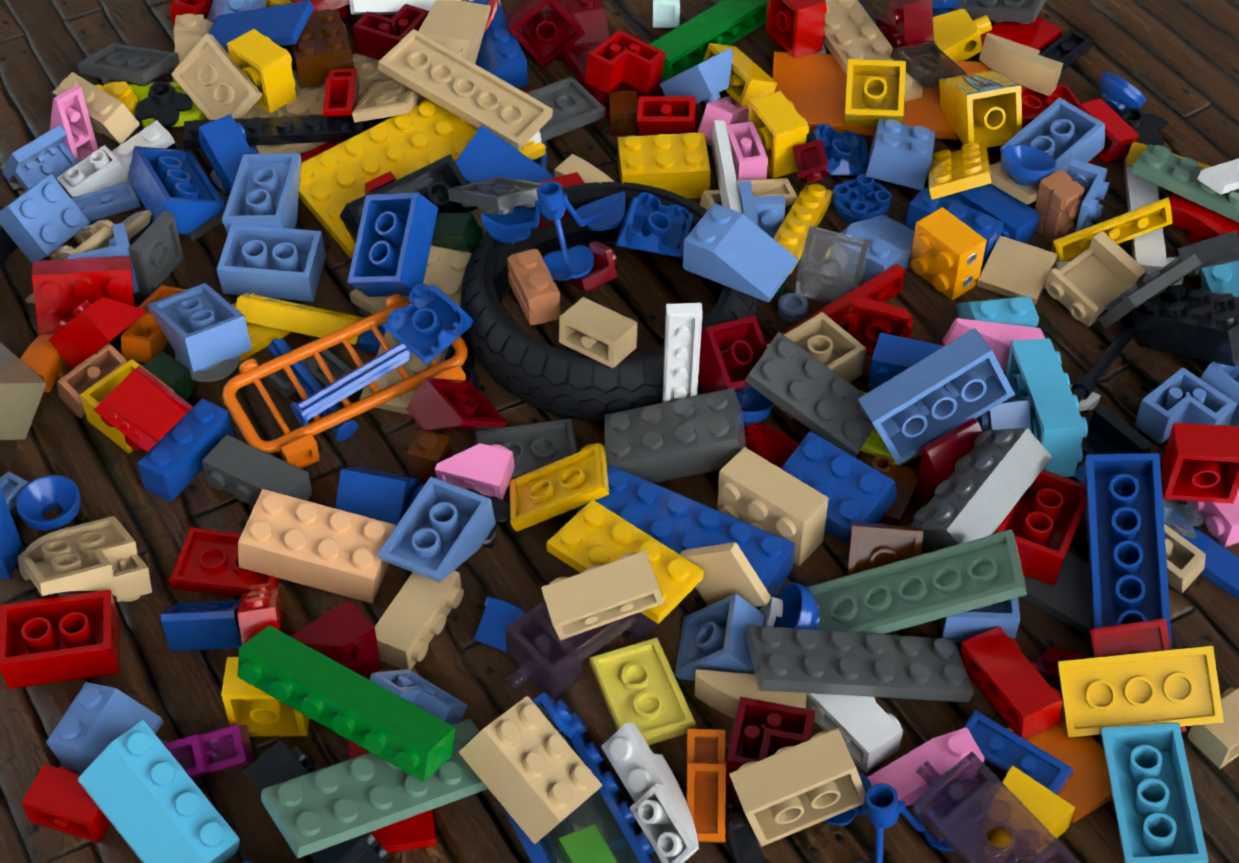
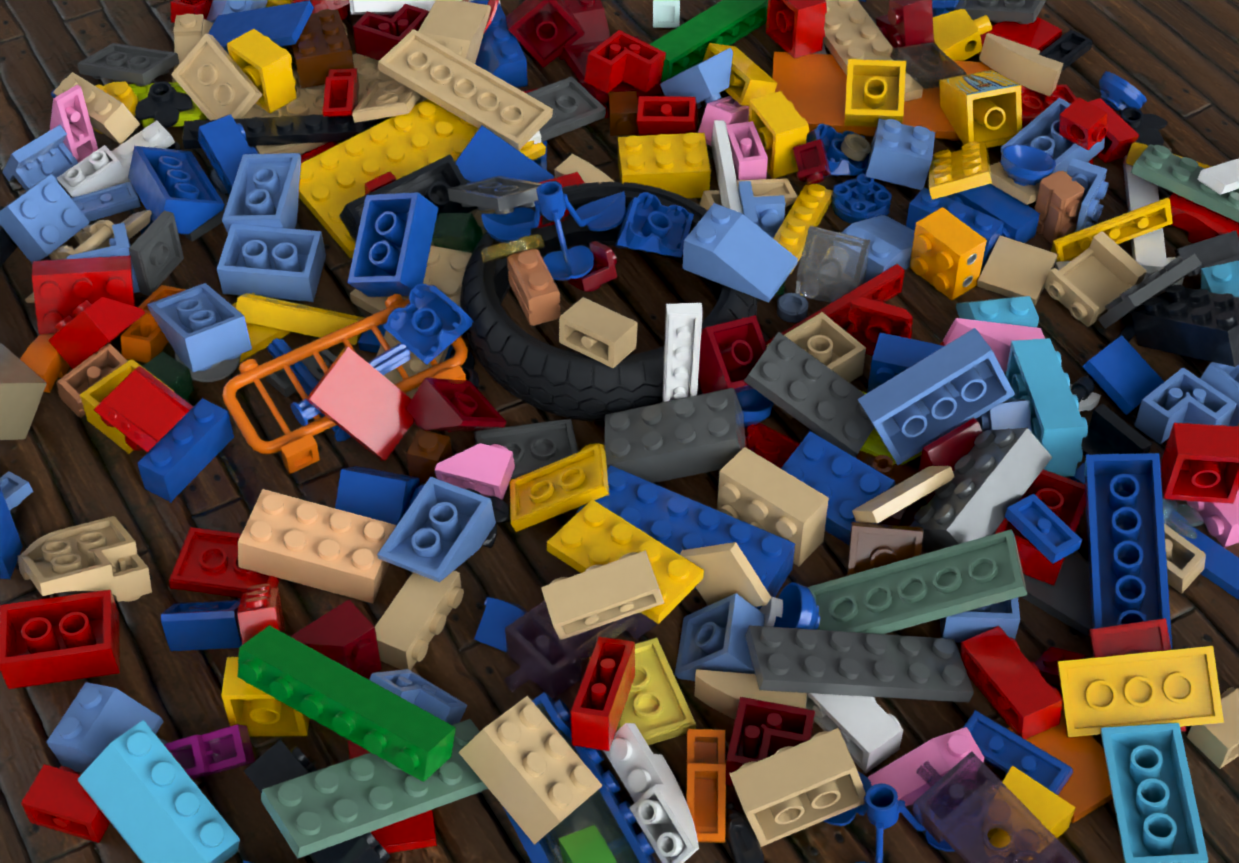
(47, 494): blue piece -> none
(247, 470): dark grey brick -> none
(363, 403): none -> tile
(504, 250): none -> clear yellow tile
(603, 693): none -> red brick
(855, 147): none -> dark tan tile
(903, 494): none -> tan tile
(1043, 528): none -> blue plate
(1083, 123): none -> red brick
(1123, 374): none -> blue tile

